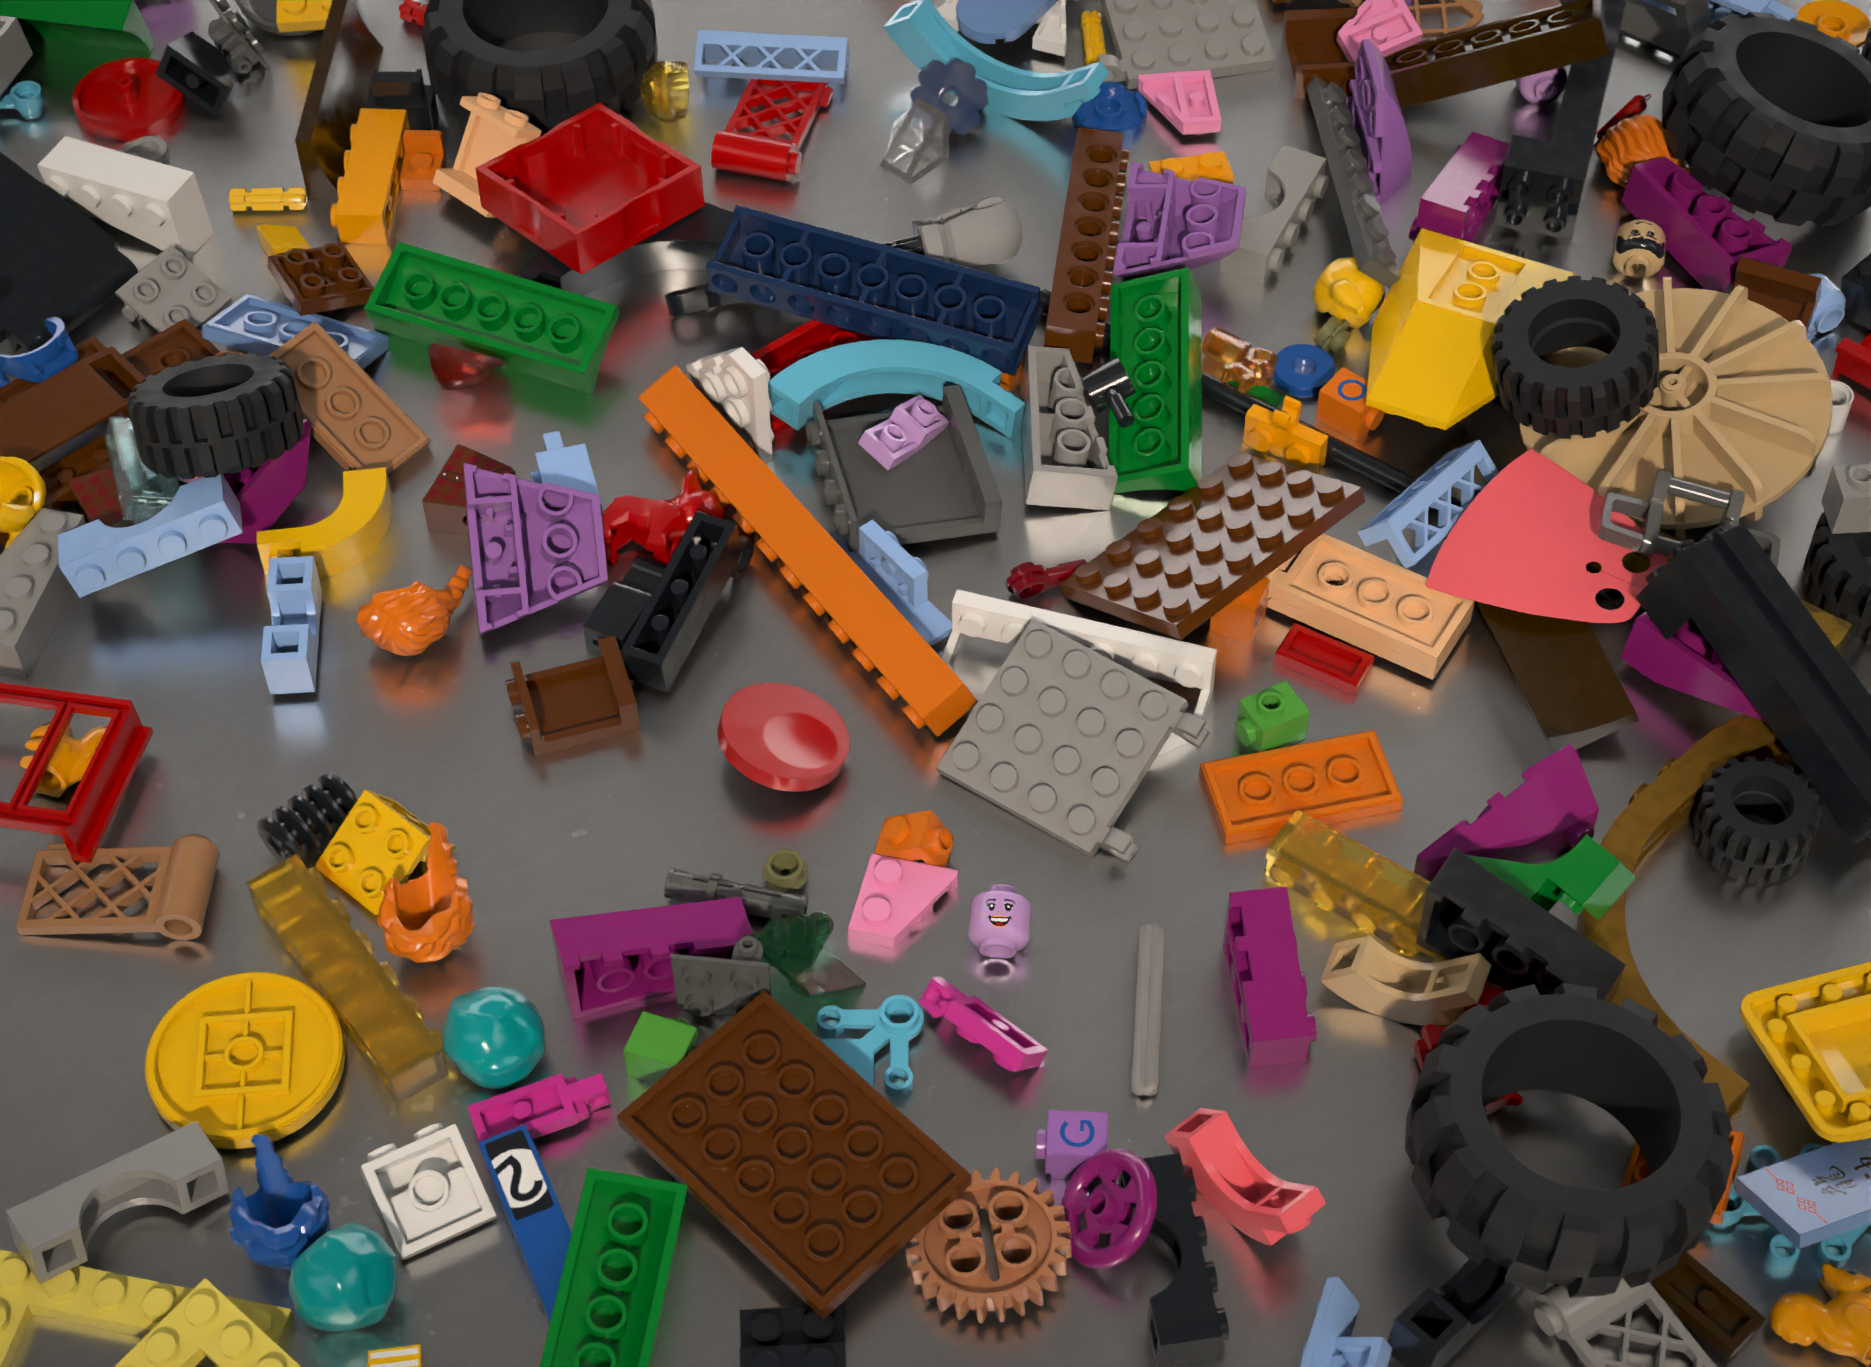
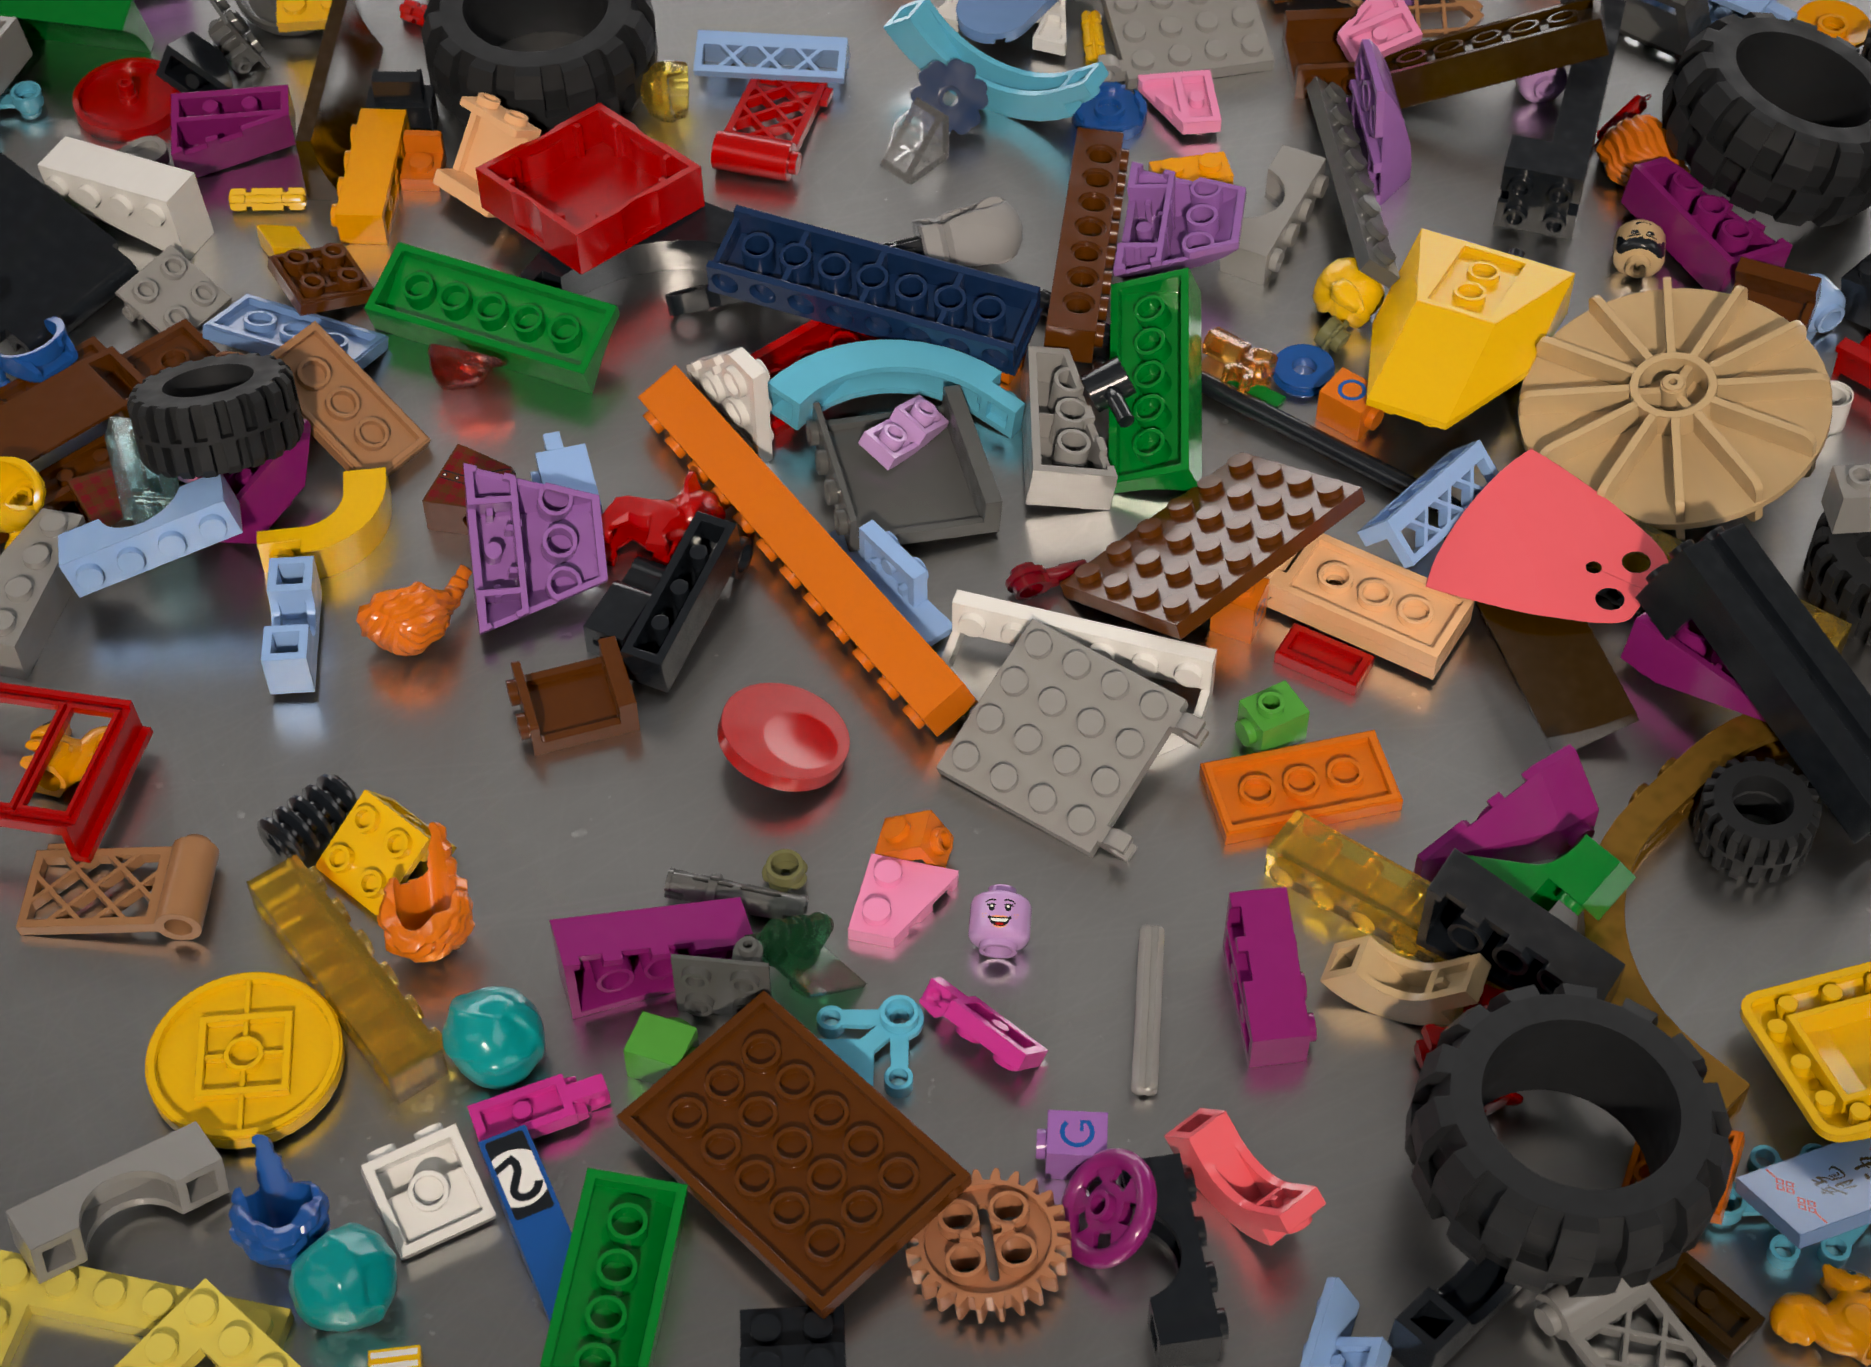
(230, 126): none -> magenta wedge
(1284, 437): light orange plate -> none
(1463, 190): magenta wedge -> none
(1580, 397): black tyre -> none
(1651, 512): dark grey bar -> none

